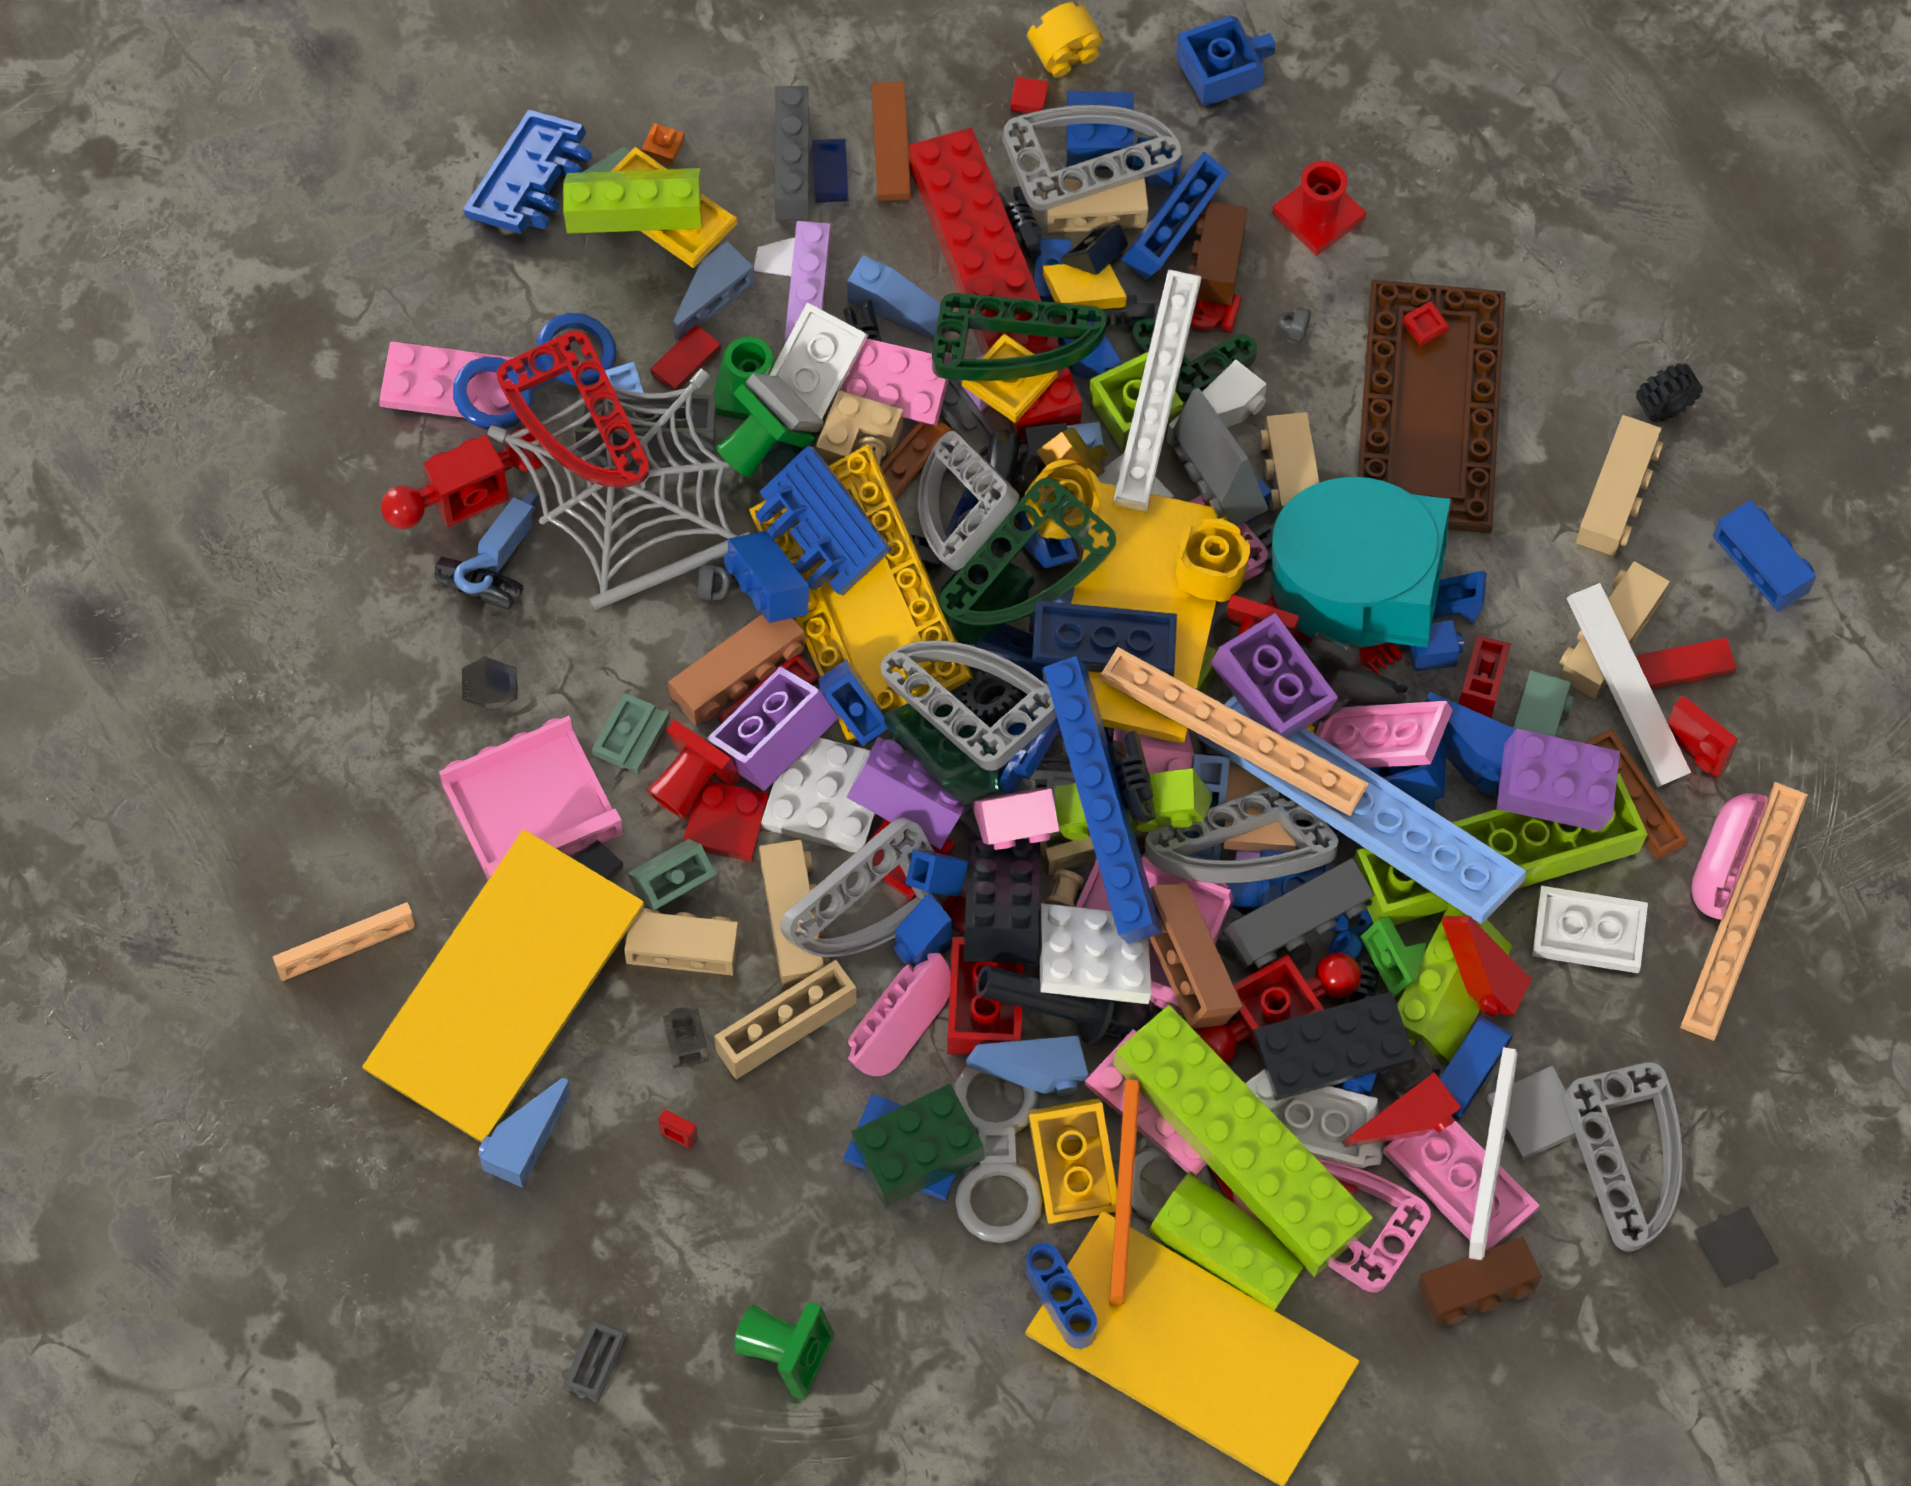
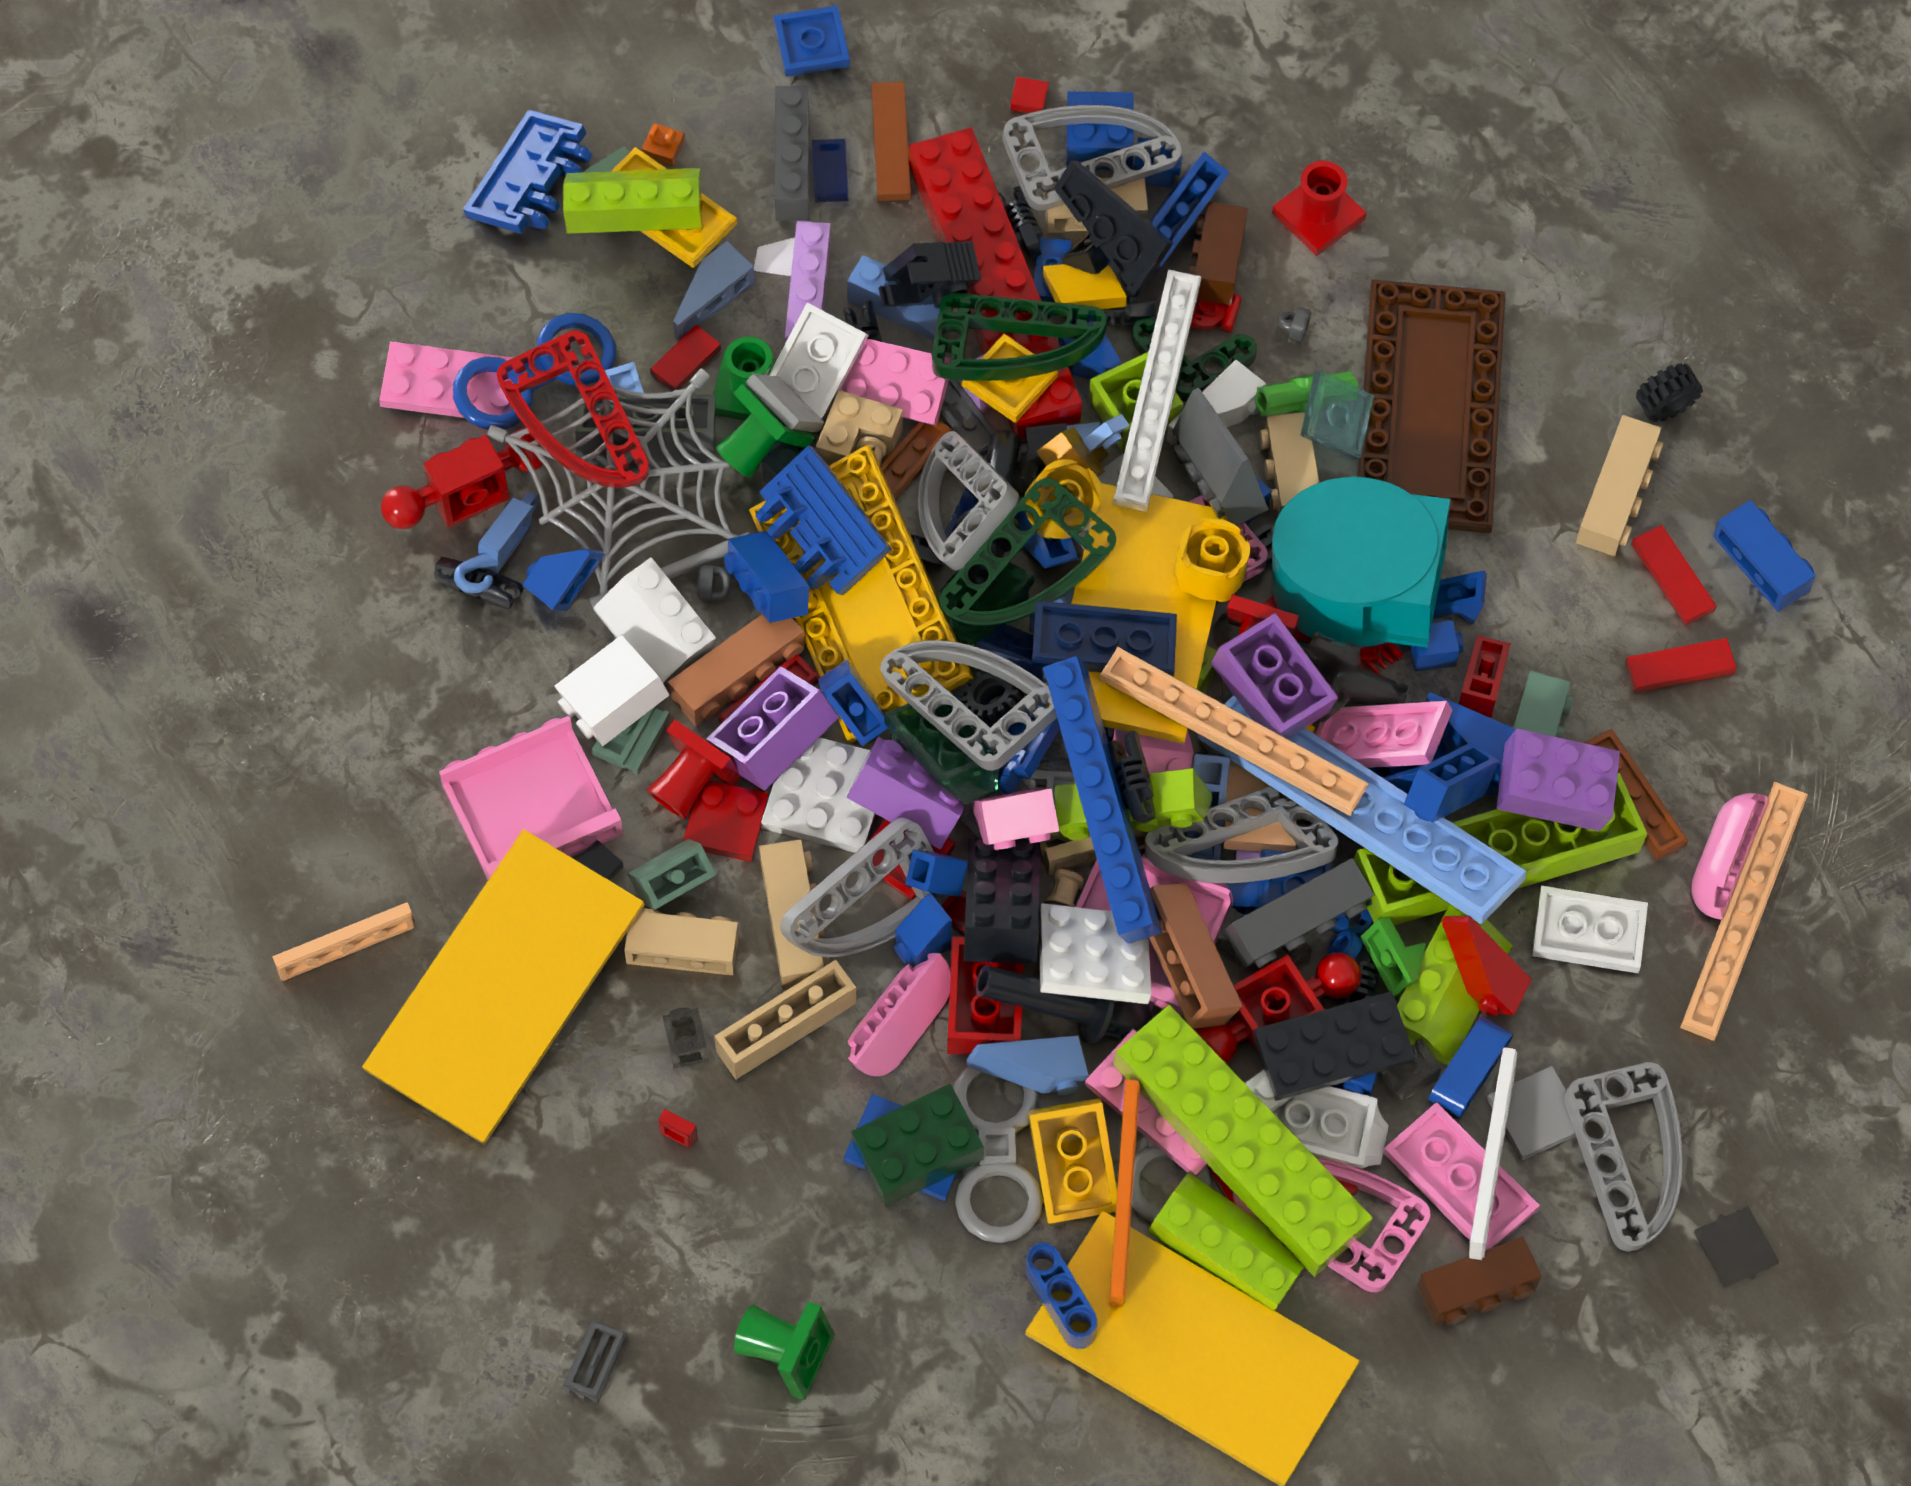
(489, 683): clear smoke brick -> none
(521, 1137): medium blue slope -> none
(561, 576): none -> blue slope
(610, 691): none -> white brick
(655, 621): none -> white slope
(811, 41): none -> blue plate
(930, 273): none -> black piece
(1065, 38): yellow brick -> none
(1106, 434): none -> light blue plate
(1118, 229): none -> black wing
(1223, 59): blue hinge -> none
(1291, 395): none -> bright green piece
(1337, 415): none -> clear light blue tile
(1412, 1115): red slope -> none
(1425, 324): red tile -> none
(1451, 782): none -> blue brick
(1628, 685): white tile -> none
(1634, 603): tan brick -> none
(1673, 575): none -> red tile
(1701, 737): red plate -> none

